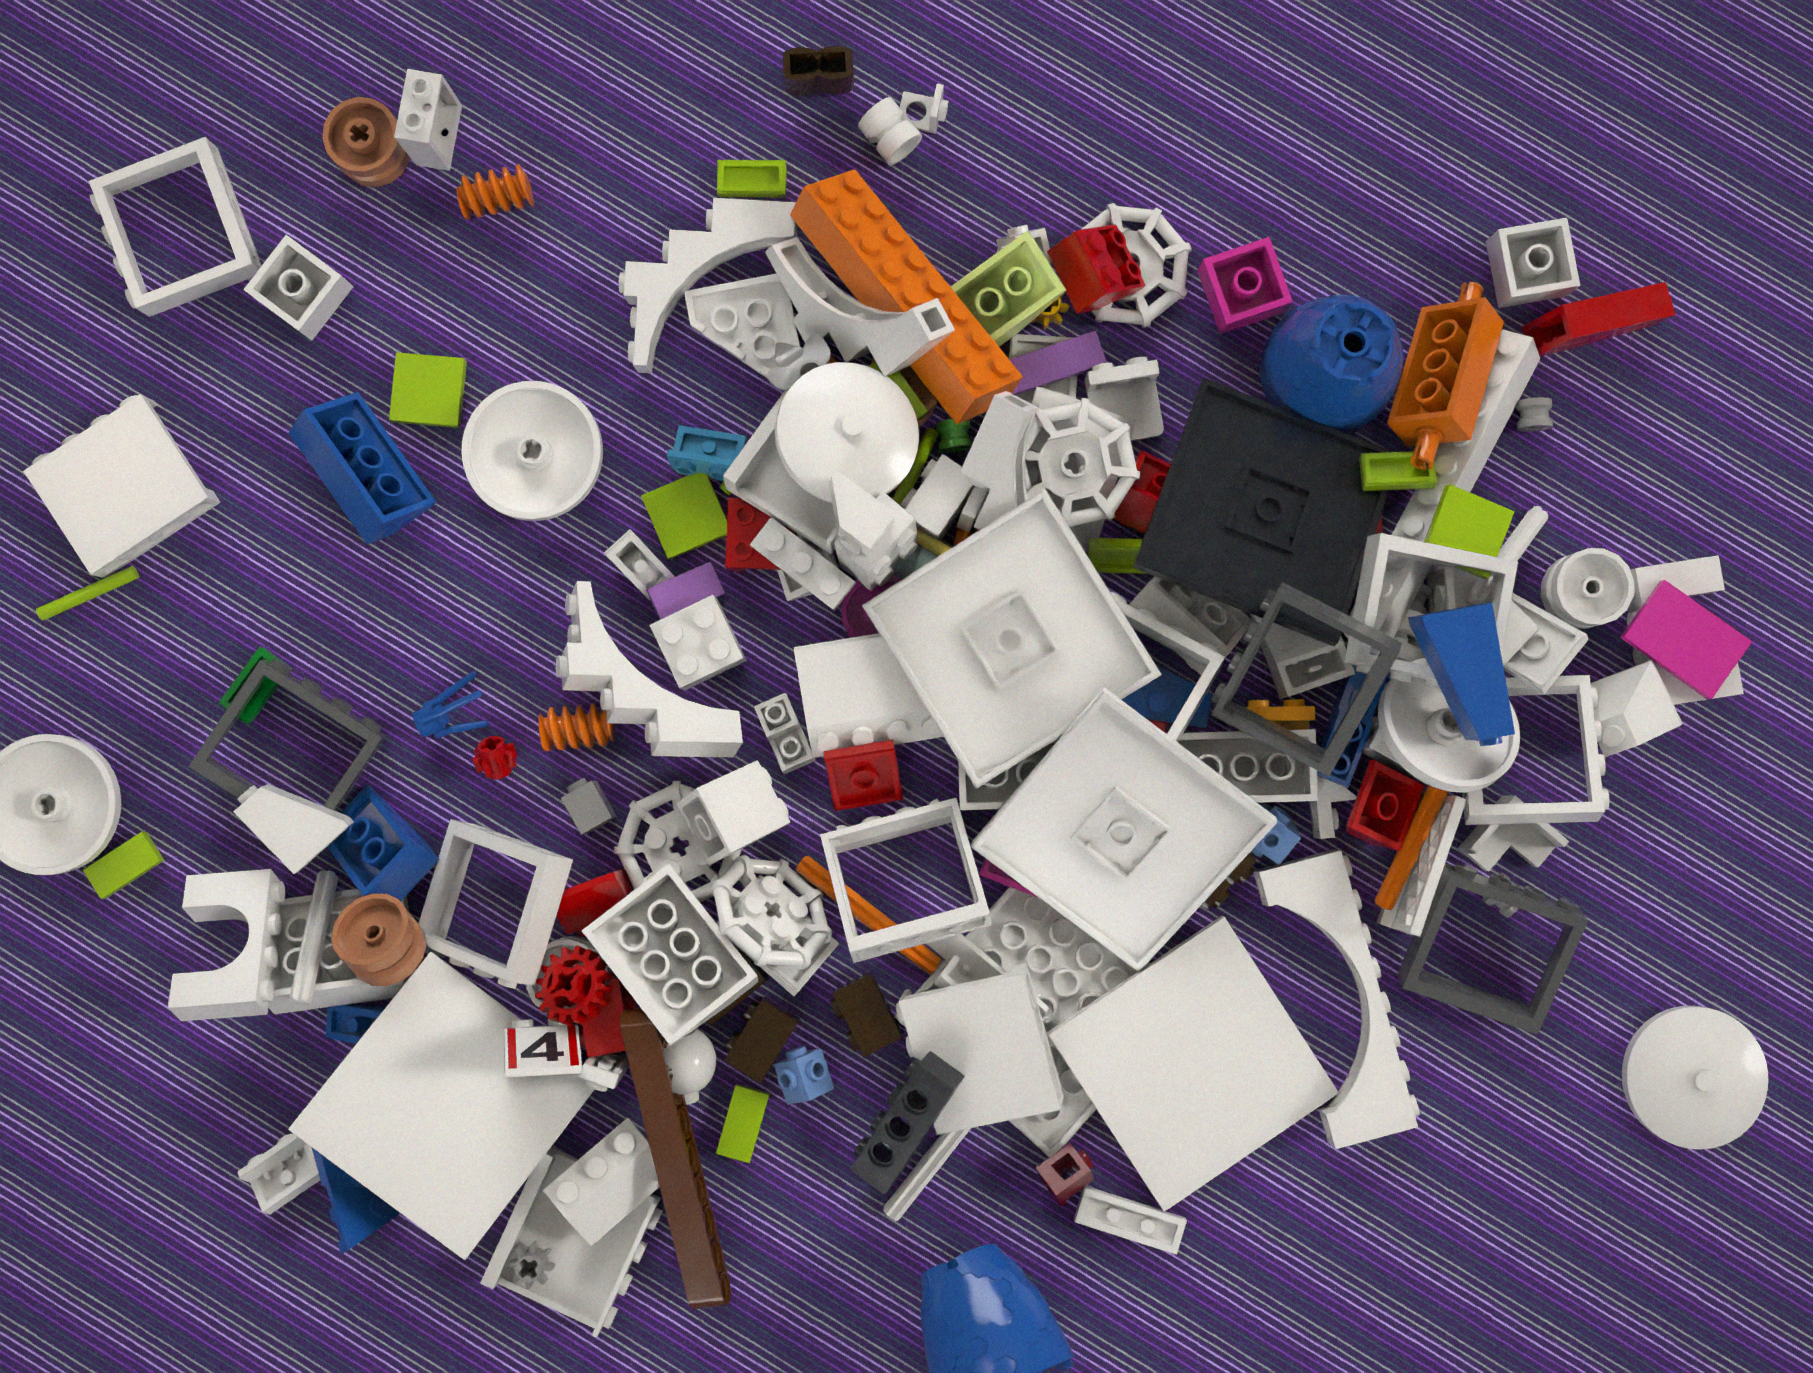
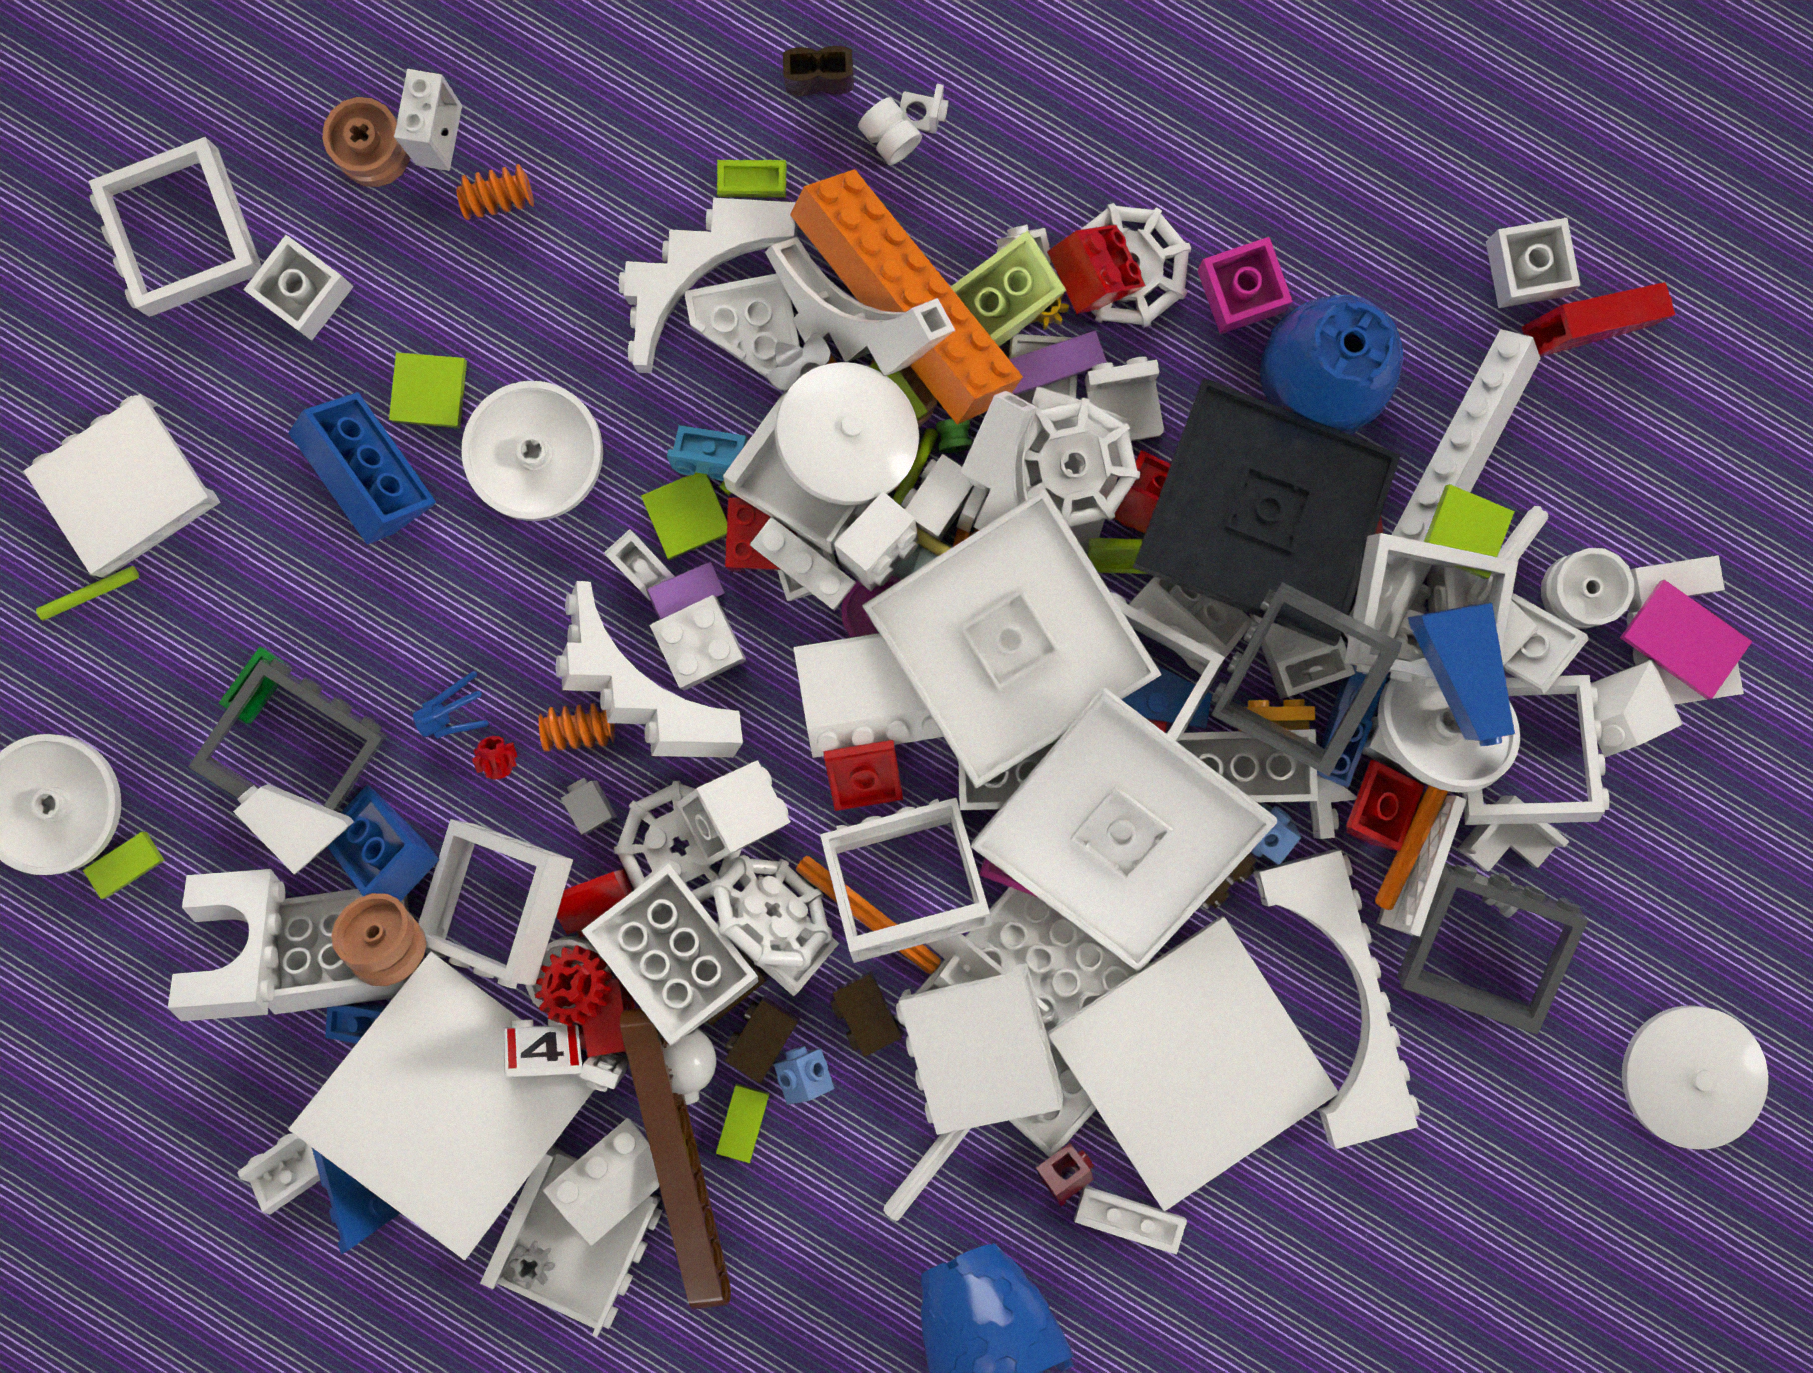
(314, 938): white axle -> none
(784, 733): white slope -> none
(858, 515): white slope -> none
(938, 1083): black brick -> none
(1394, 472): lime tile -> none
(1445, 374): orange brick -> none
(1534, 414): light grey wheel -> none

